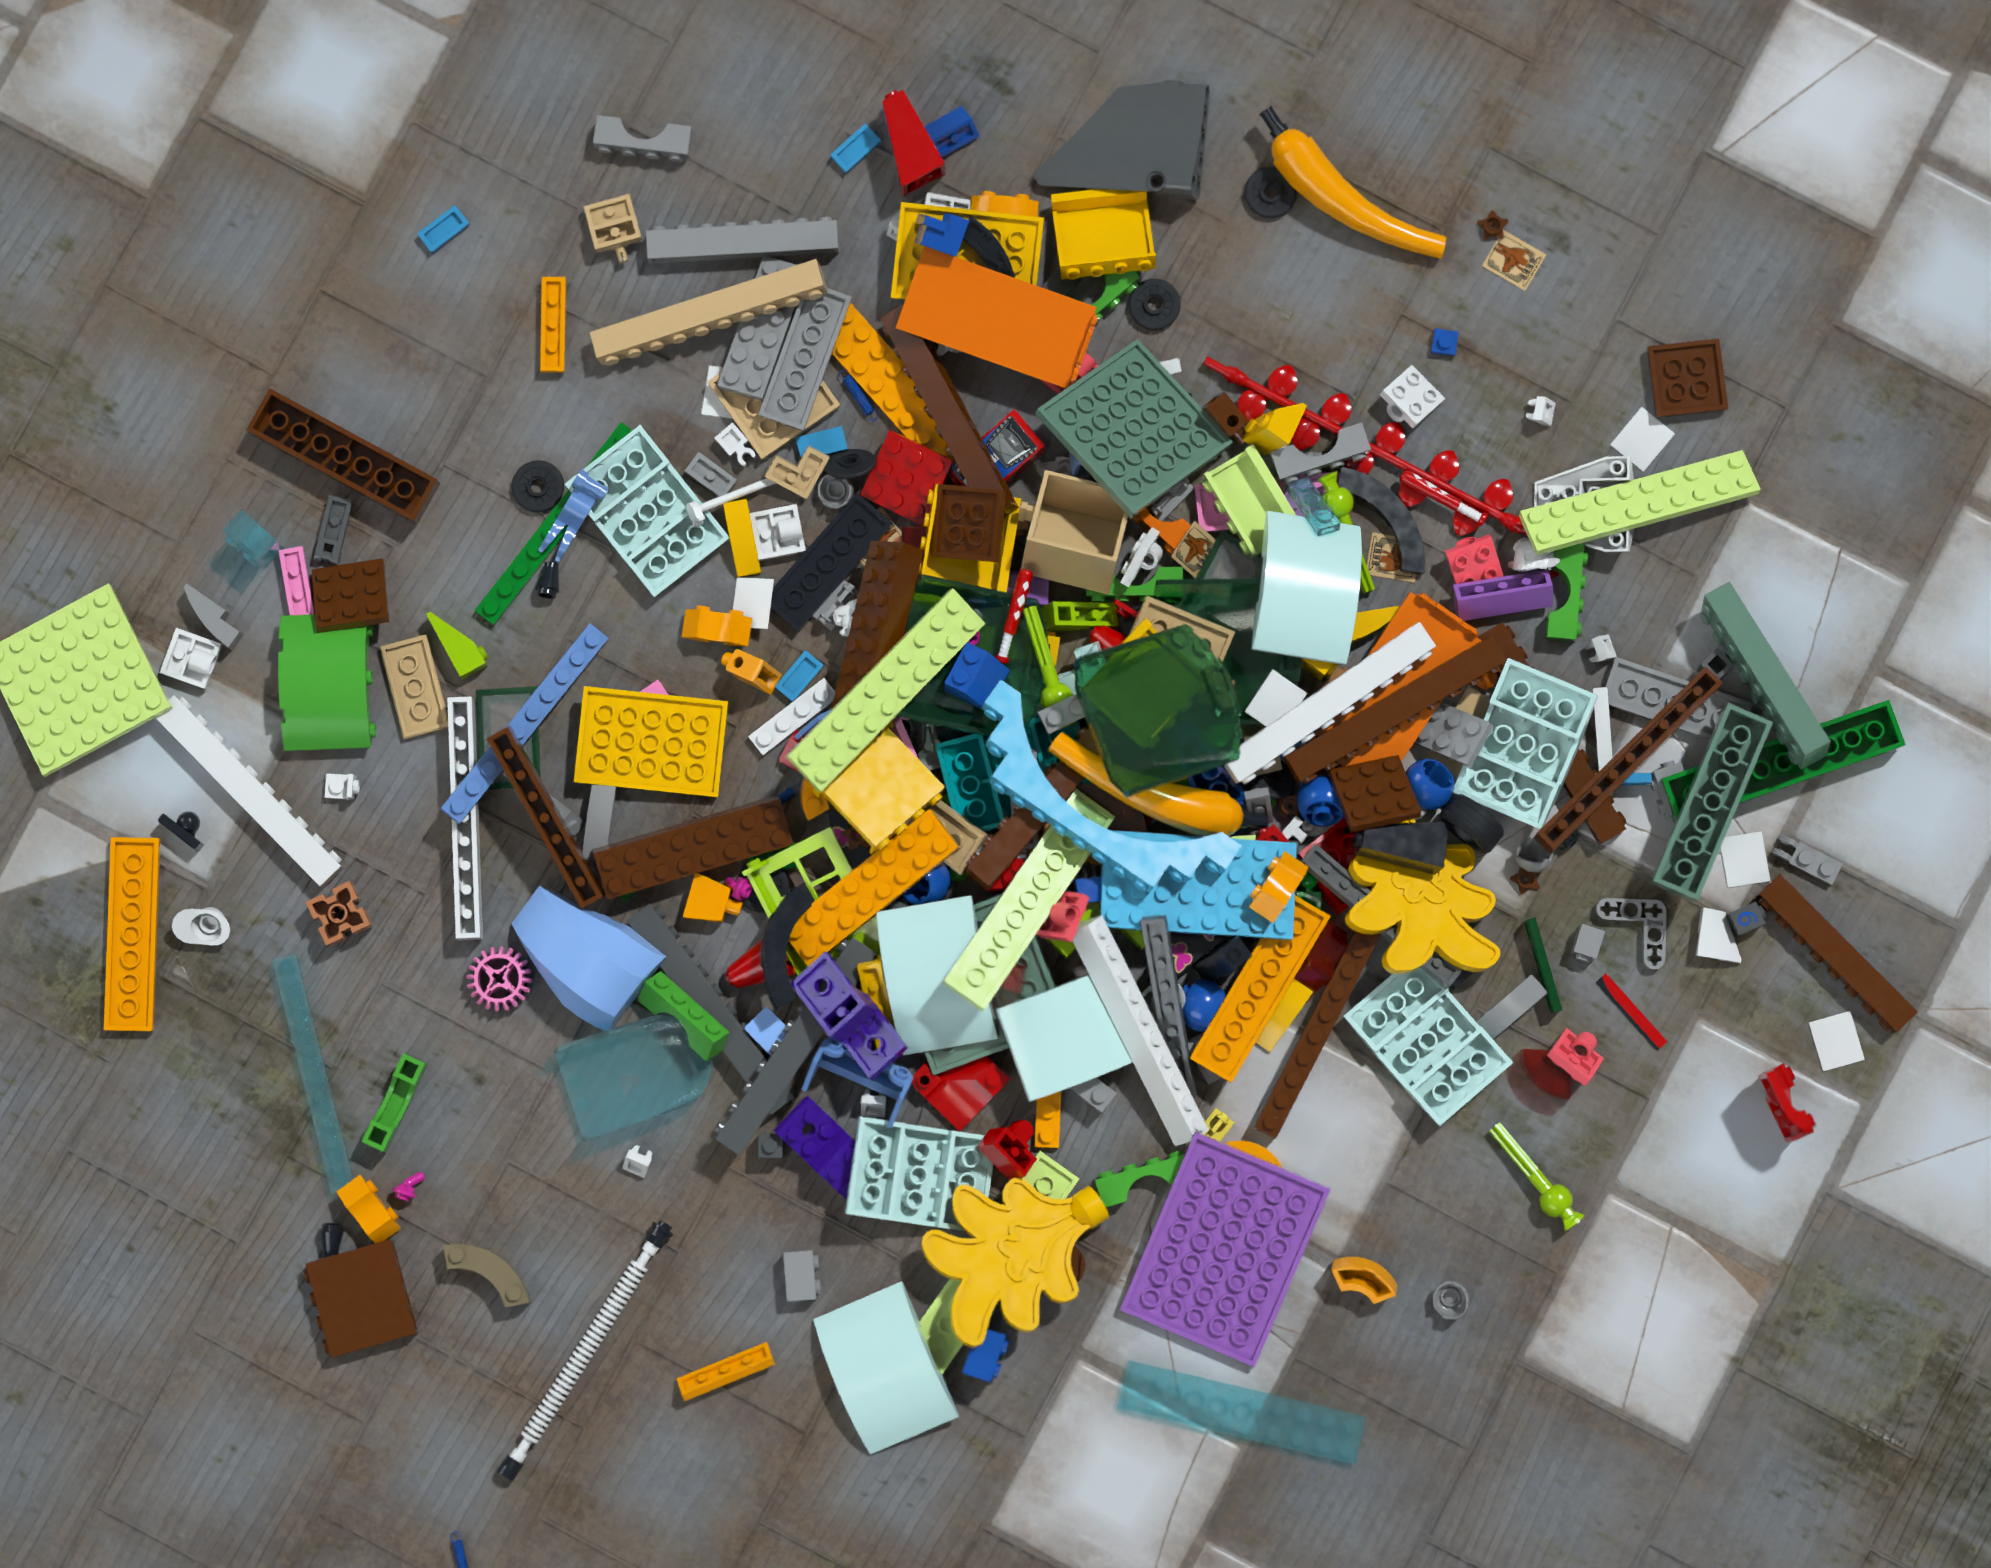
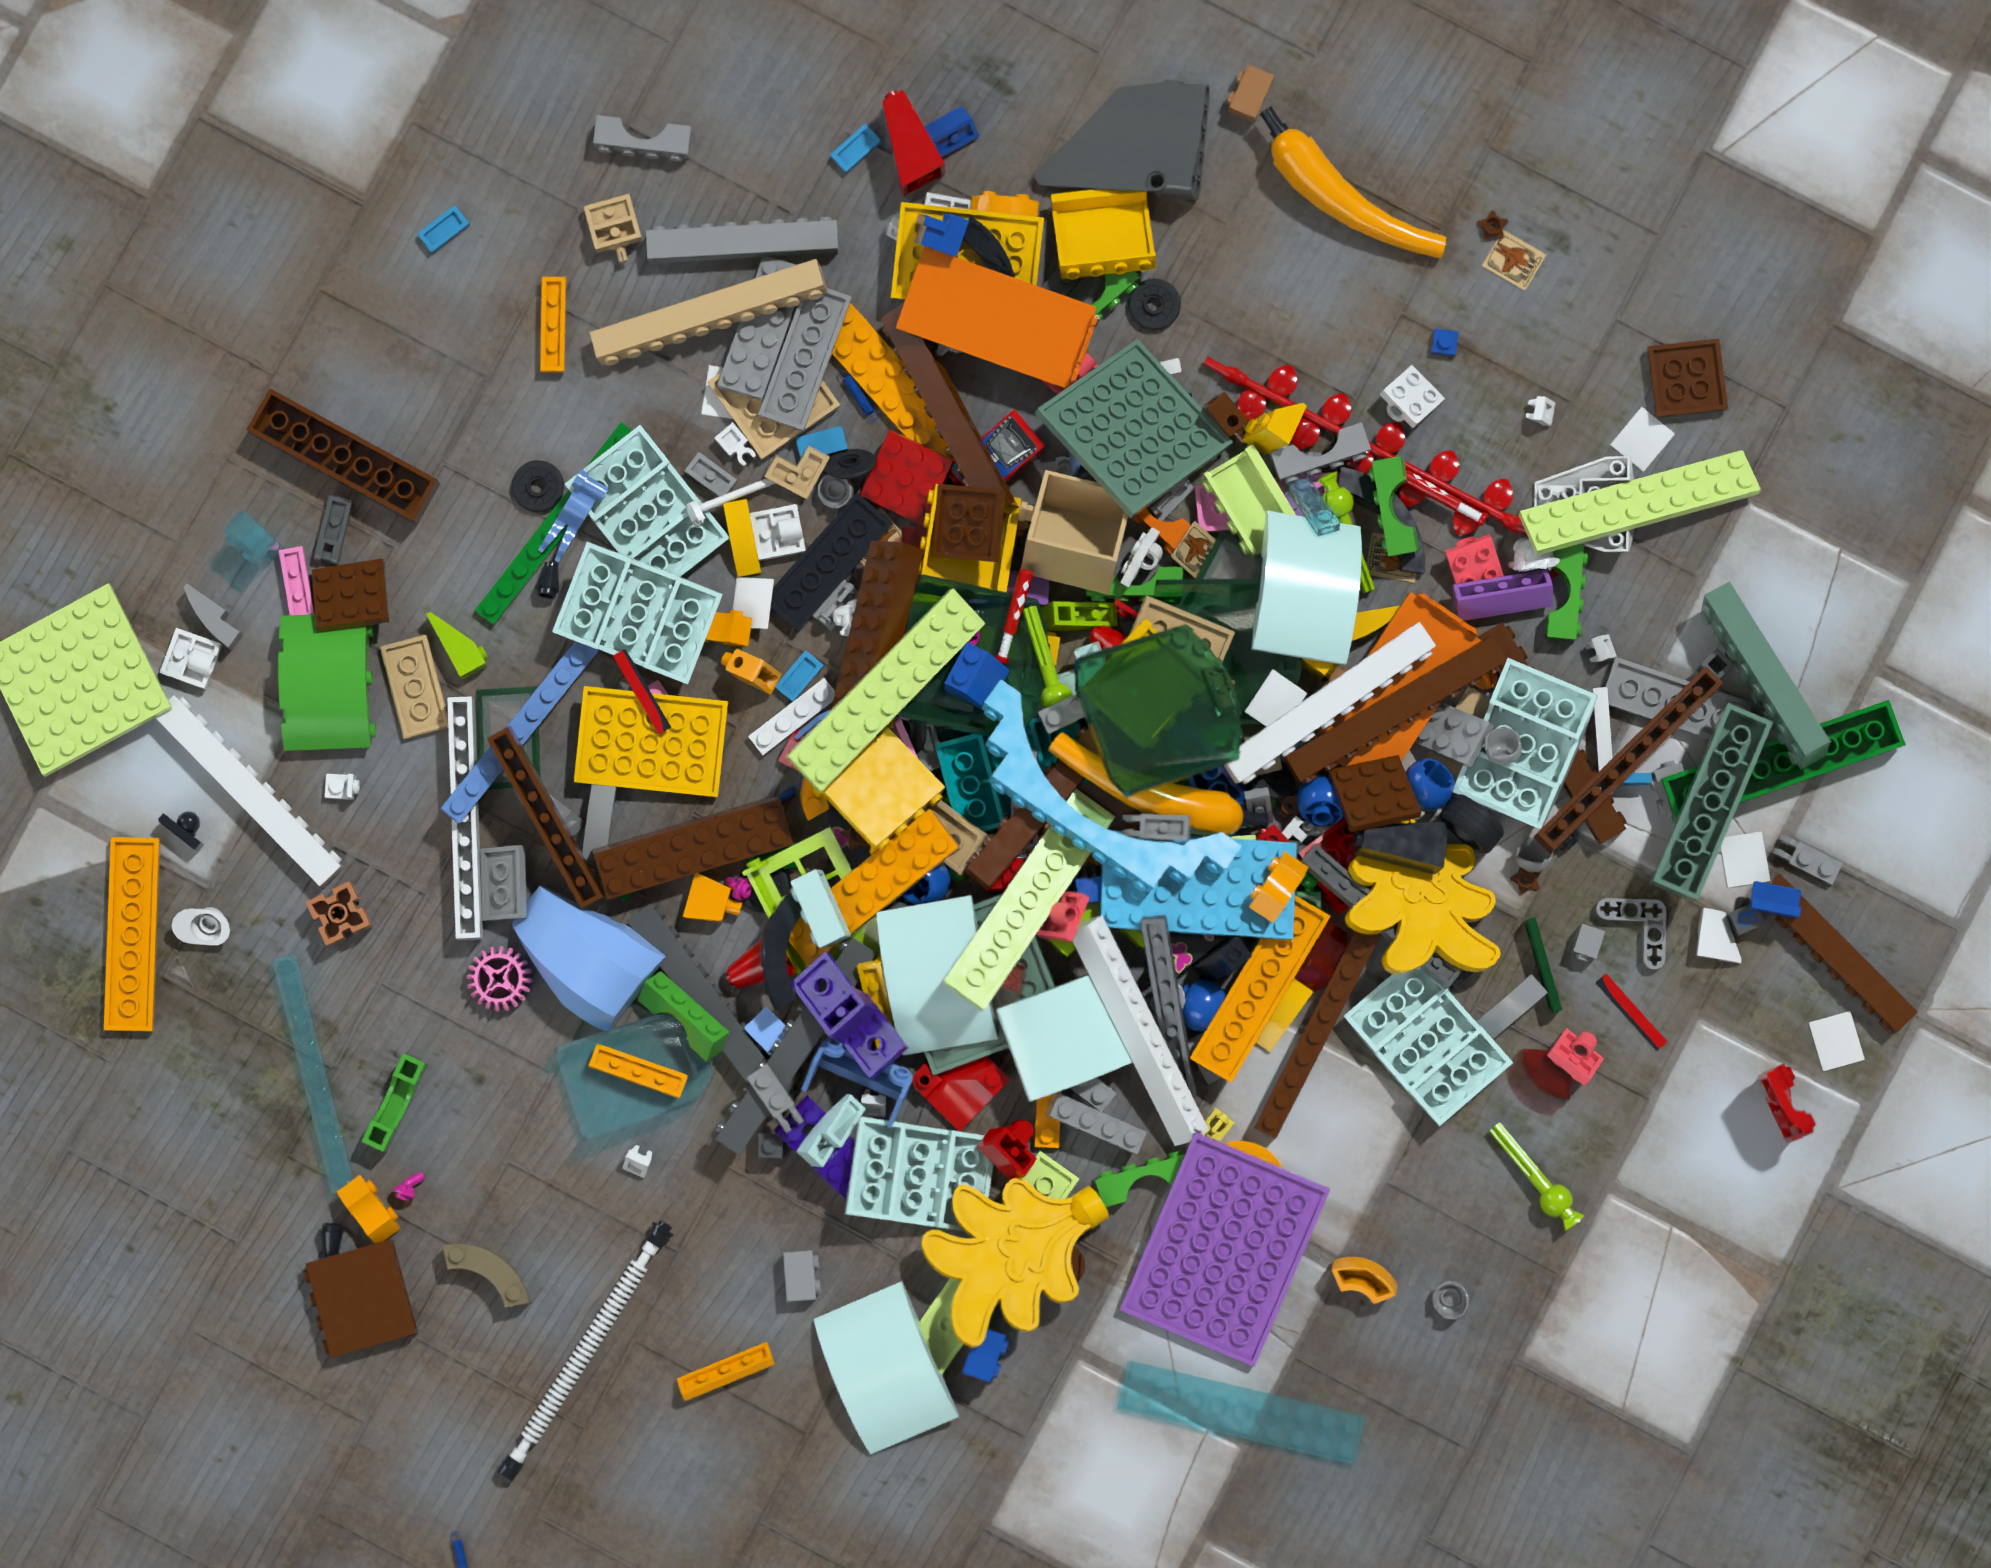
(503, 883): none -> light grey plate
(637, 608): none -> light aqua slope
(638, 1071): none -> light orange plate
(642, 691): none -> red sticker
(773, 1095): none -> light grey hinge
(820, 909): none -> light aqua brick
(831, 1131): none -> light aqua slope
(1095, 1123): none -> light grey arch
(1159, 826): none -> light grey hinge
(1250, 93): none -> medium nougat brick
(1259, 202): black wheel -> none
(1389, 476): none -> bright green arch
(1502, 746): none -> light grey hair
(1775, 899): none -> blue panel

